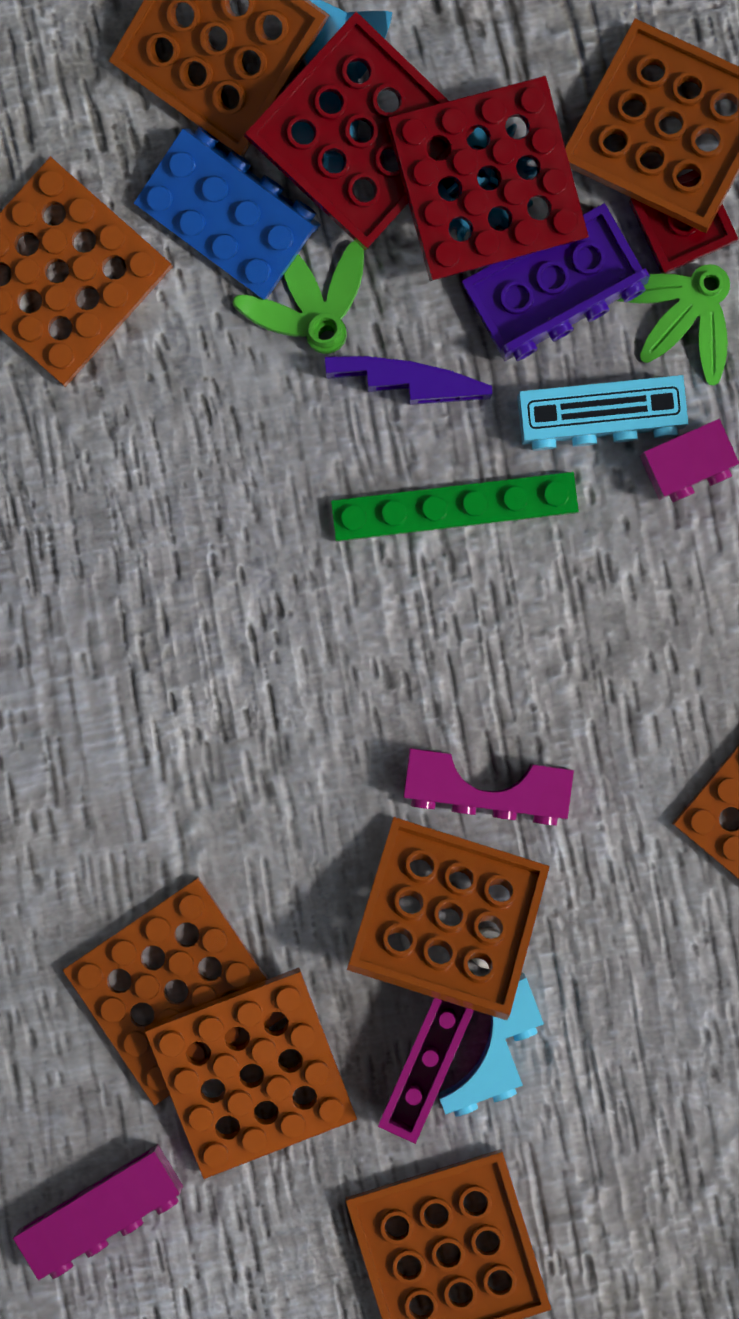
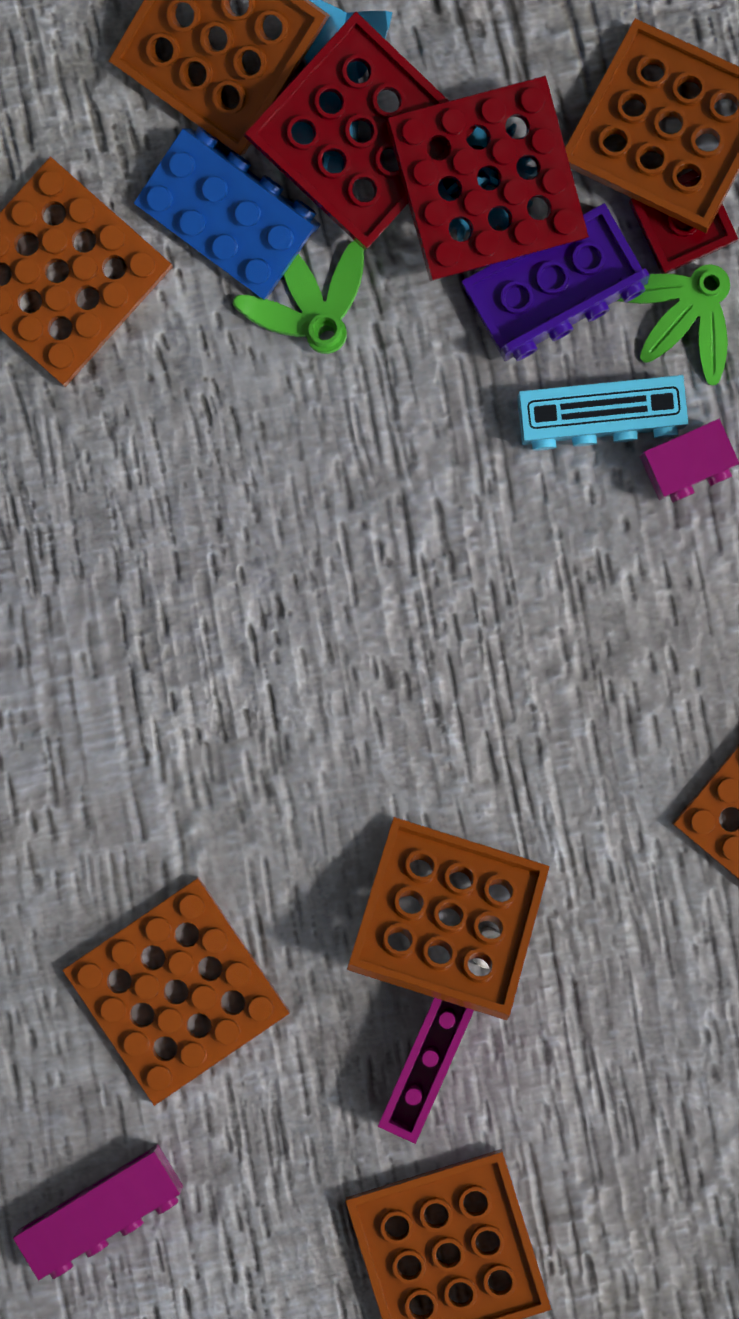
(254, 1136): dark orange piece -> none
(424, 382): dark purple slope -> none
(454, 506): green plate -> none
(495, 1070): medium azure arch -> none
(539, 792): magenta arch -> none

